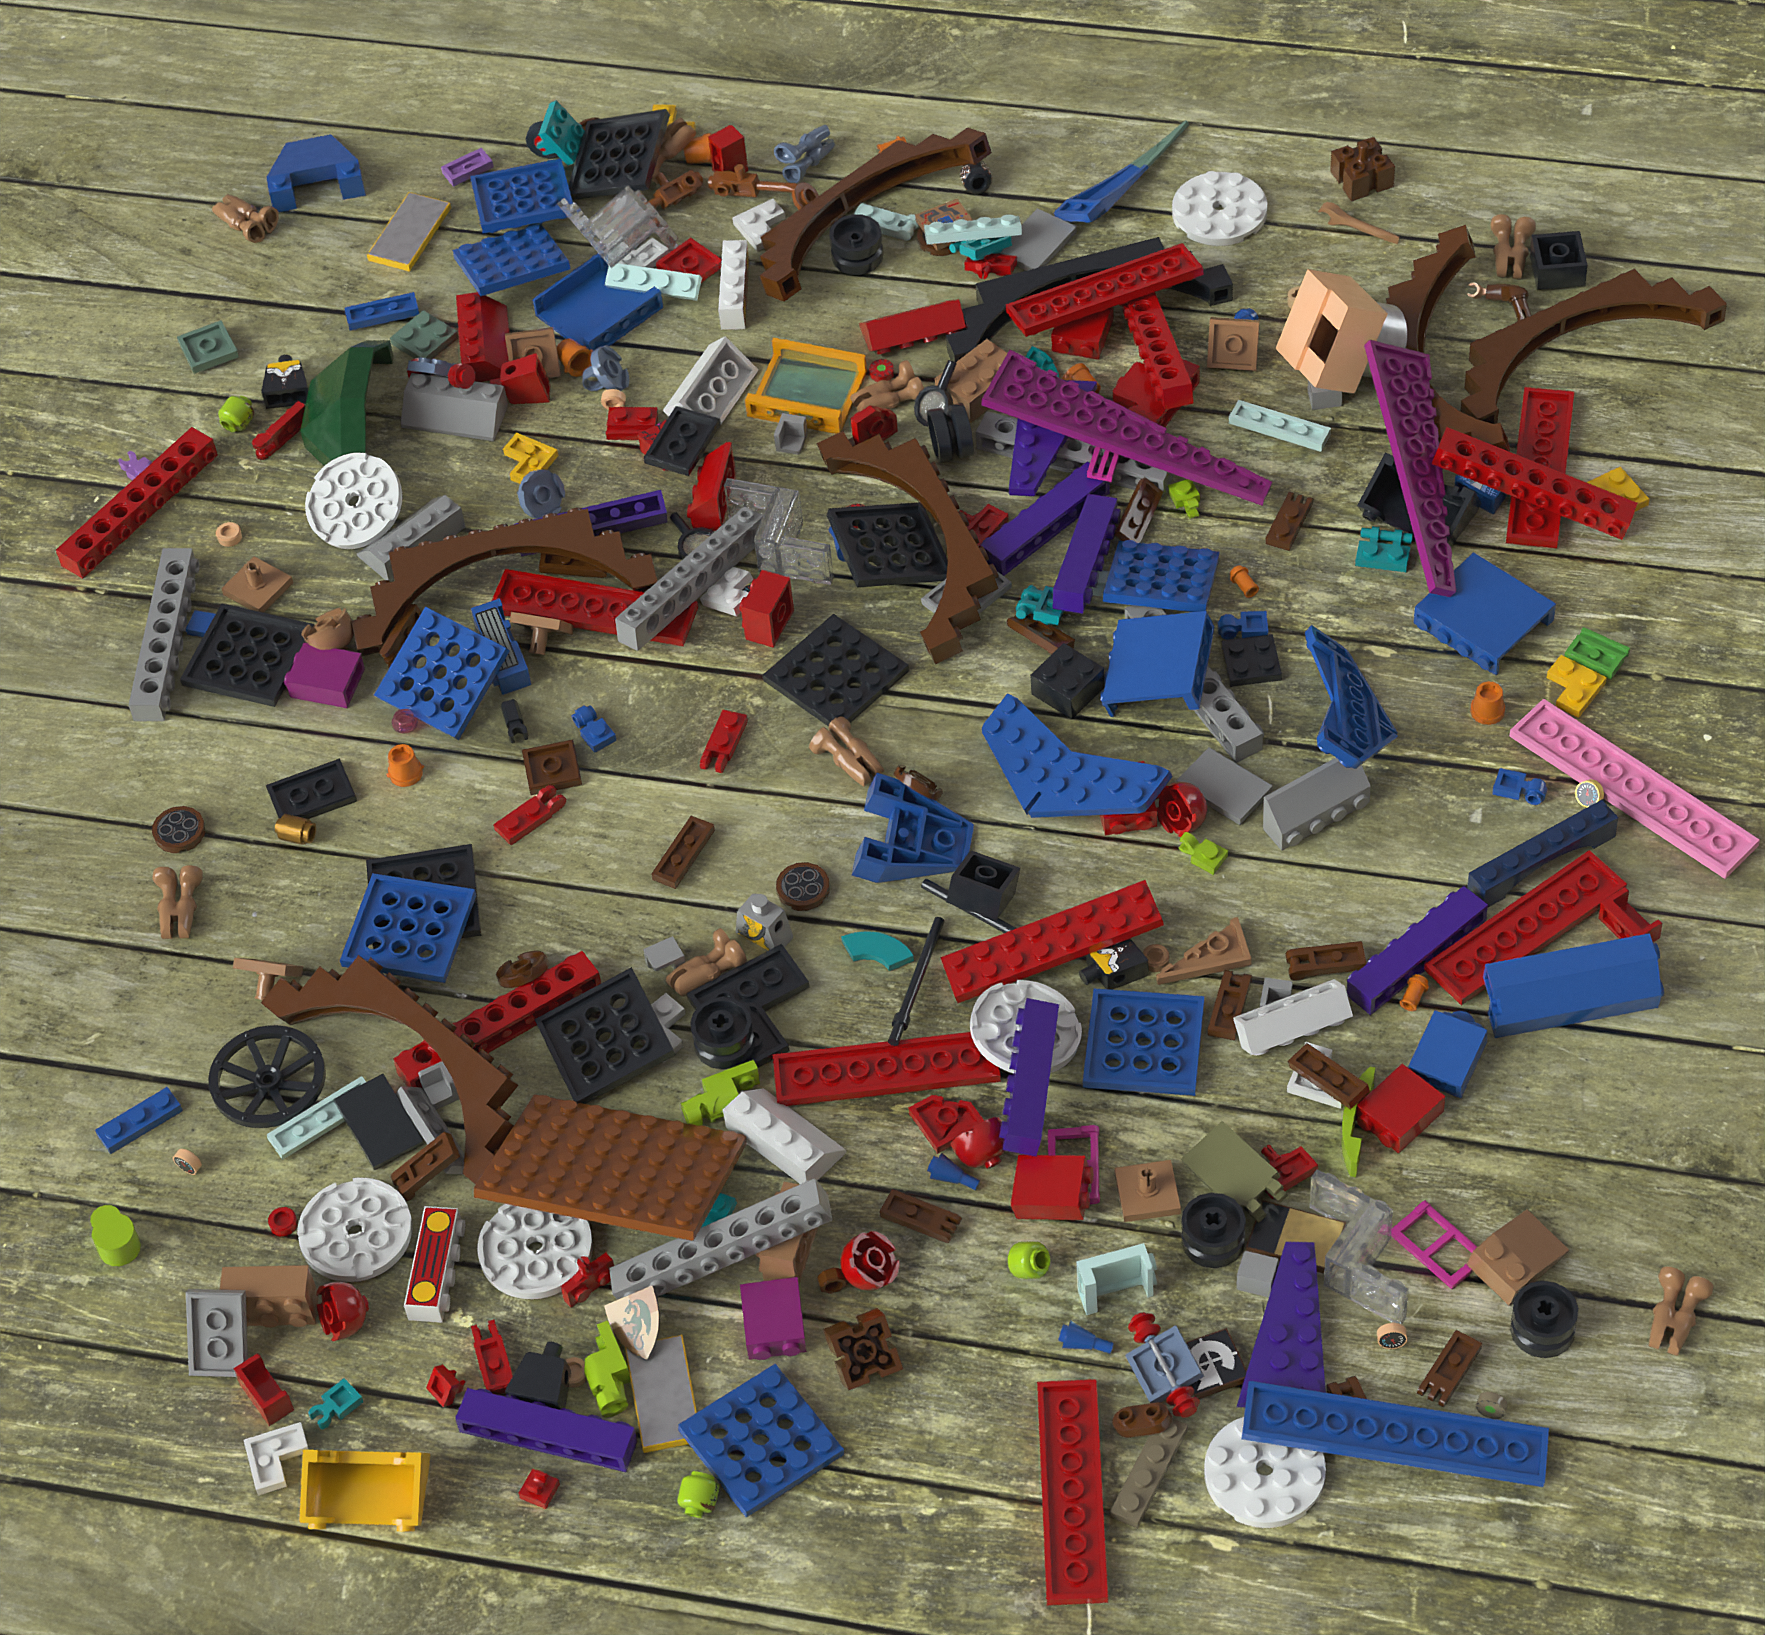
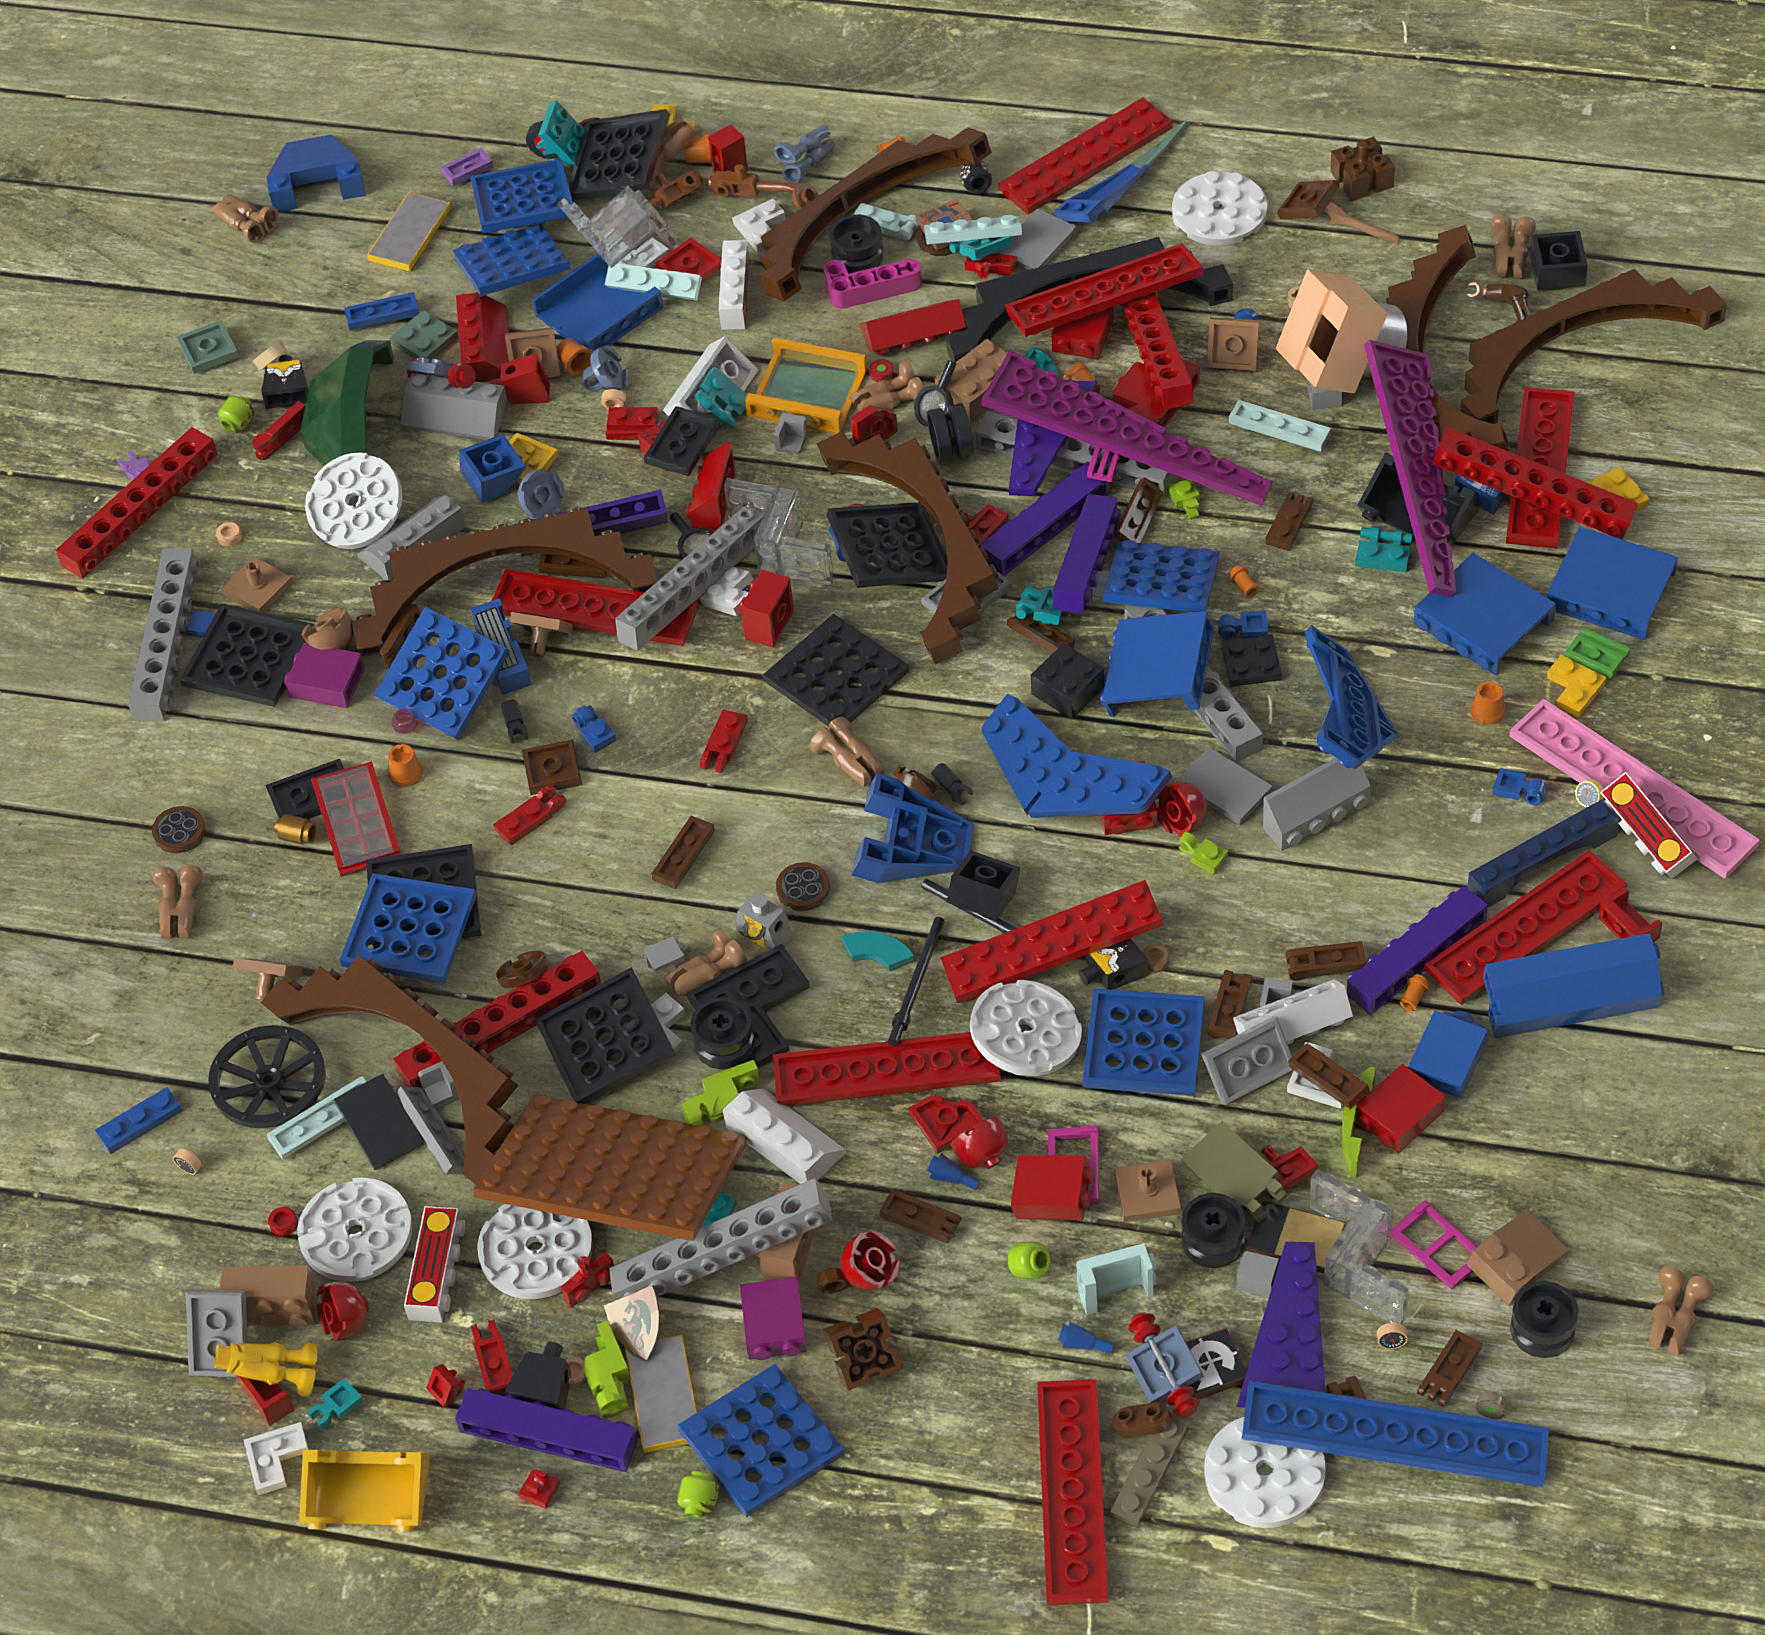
(114, 1236): lime piece -> none
(263, 1360): none -> yellow piece
(269, 355): none -> tan beam
(355, 817): none -> clear piece
(425, 1165): reddish brown plate -> none
(490, 467): none -> blue slope
(723, 391): none -> teal plate
(870, 284): none -> dark pink beam
(950, 782): none -> black bar
(1030, 1077): dark purple brick -> none
(1085, 155): none -> red plate
(1217, 953): medium nougat wing -> none
(1248, 1060): none -> light grey tile
(1308, 199): none -> reddish brown tile
(1611, 582): none -> blue panel
(1649, 827): none -> brick

